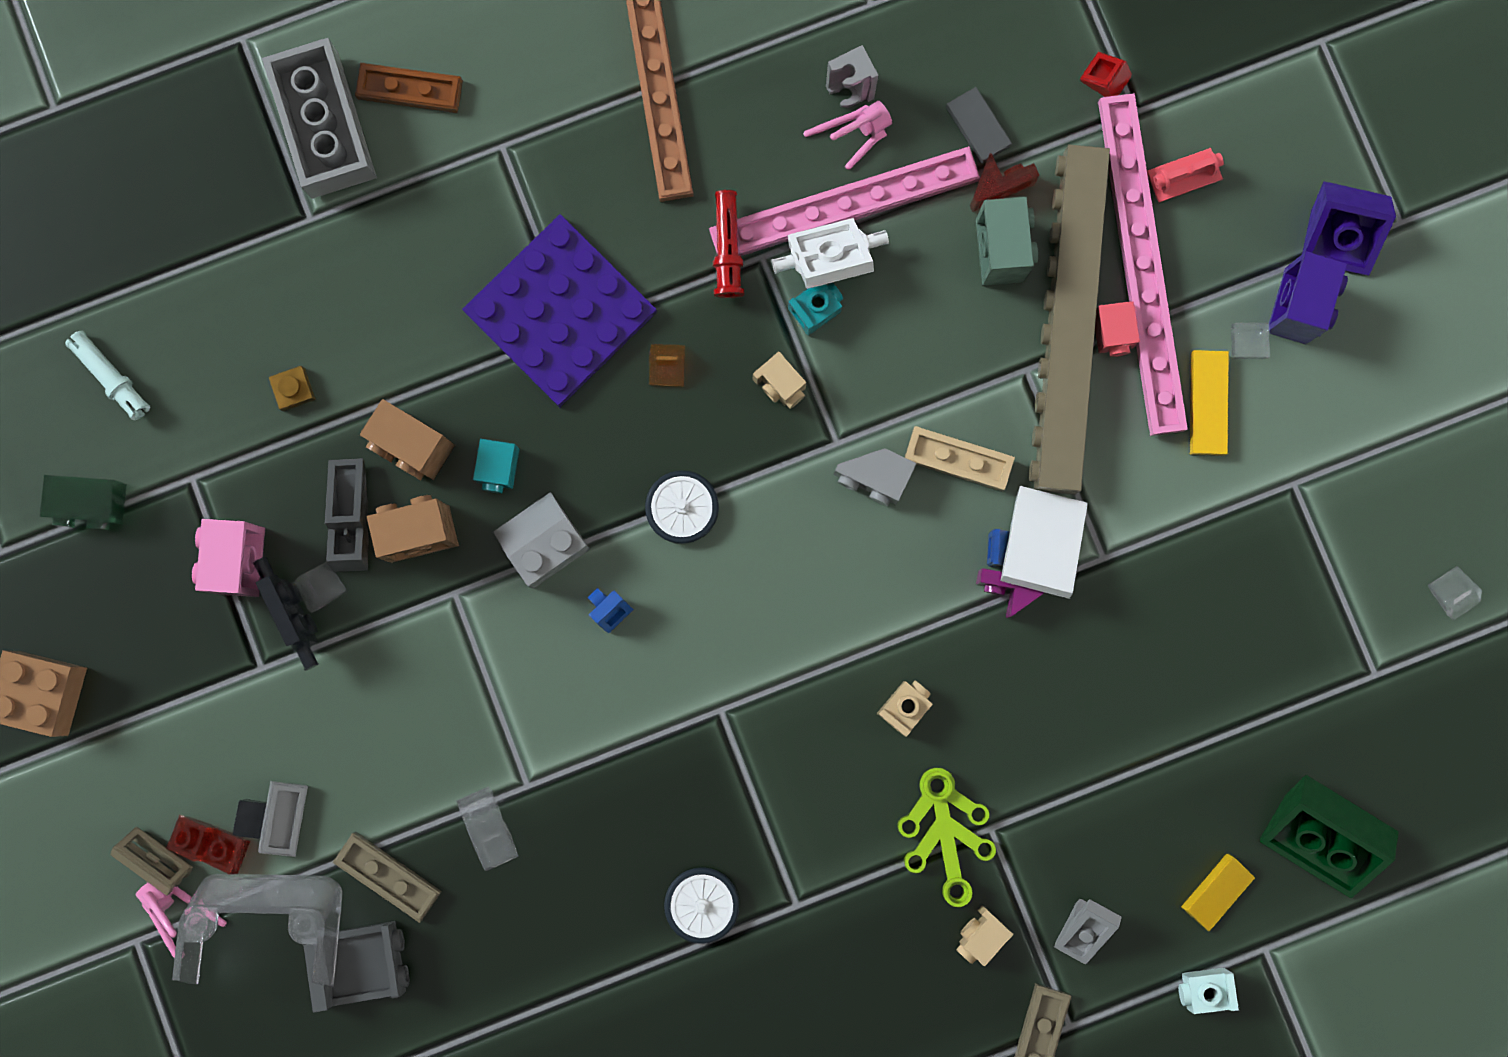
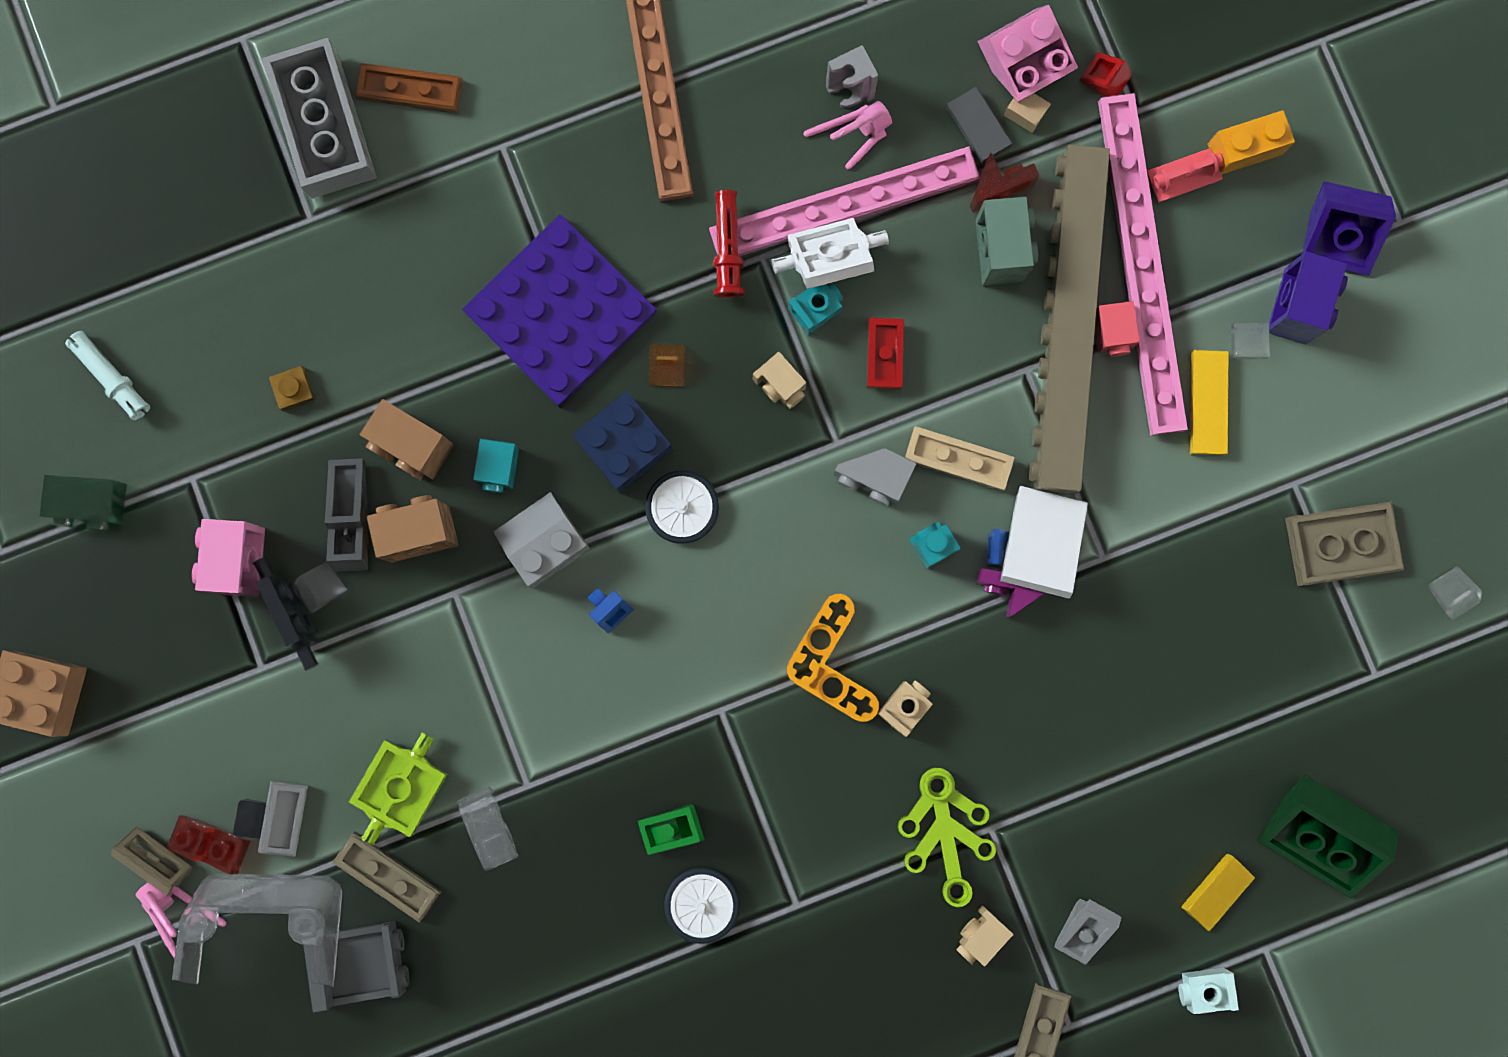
(398, 788): none -> lime plate
(623, 442): none -> dark blue brick
(671, 829): none -> green slope
(821, 672): none -> light orange beam
(885, 353): none -> red plate
(934, 544): none -> teal brick
(1027, 111): none -> tan slope
(1028, 53): none -> bright pink slope
(1252, 141): none -> light orange brick
(1344, 543): none -> dark tan tile

